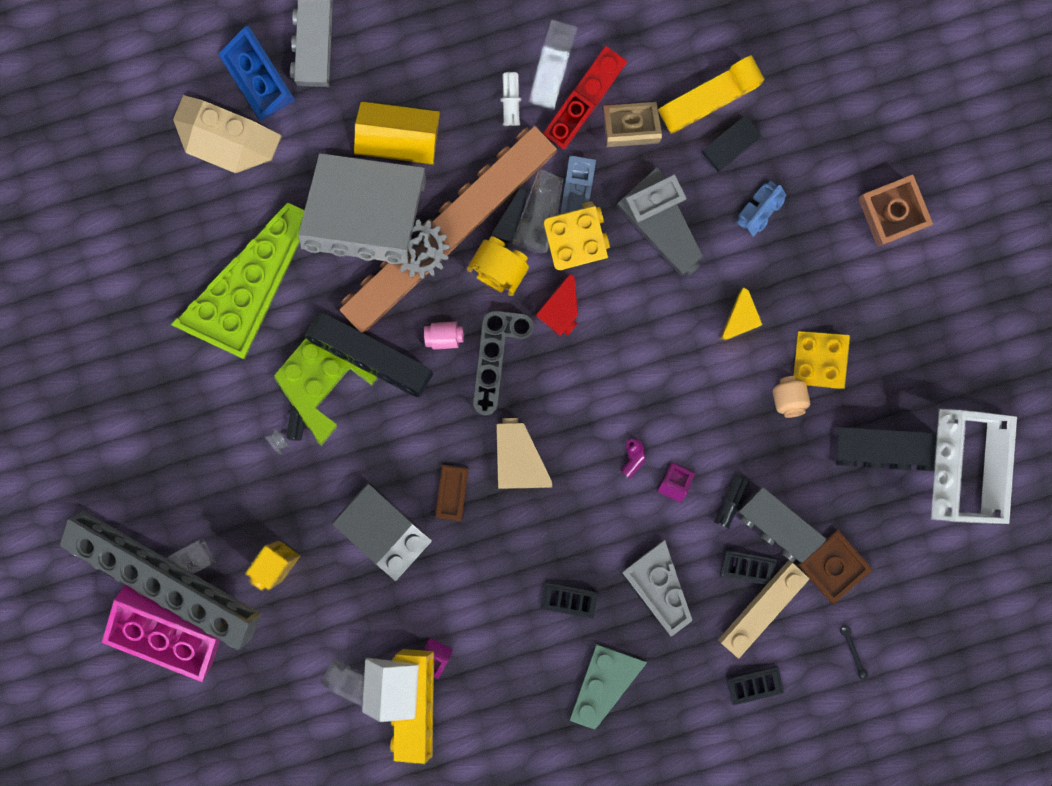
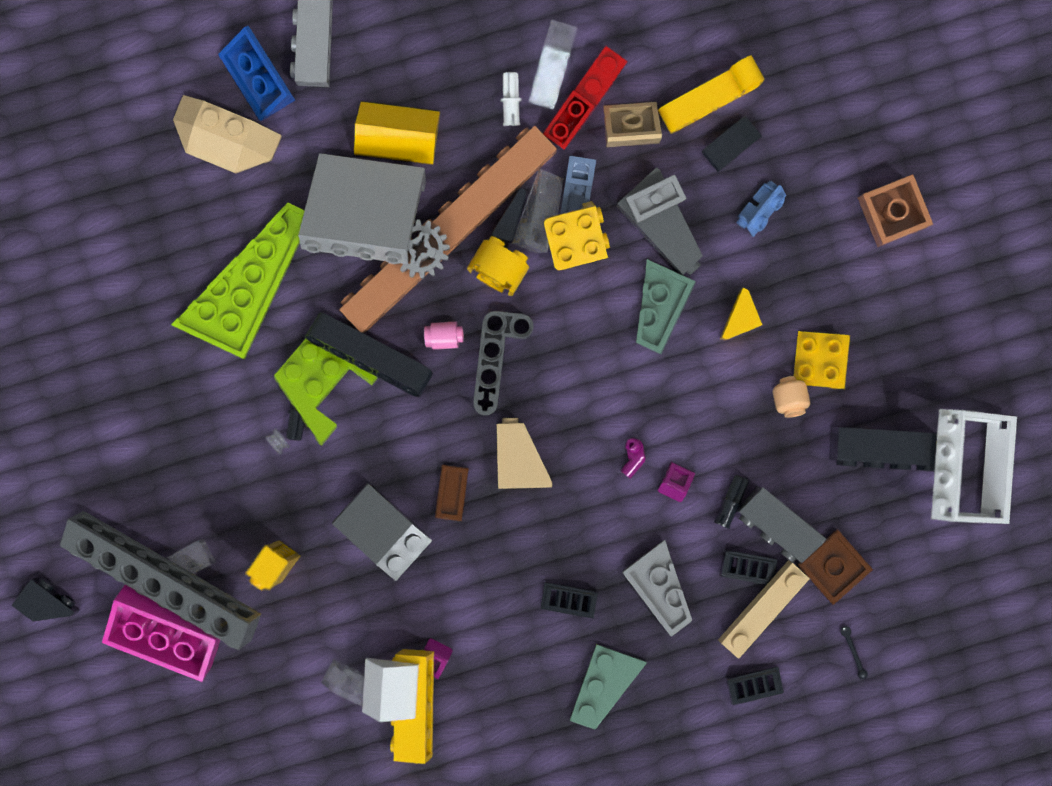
(41, 602): none -> black slope
(561, 309): red slope -> none
(662, 305): none -> sand green wing

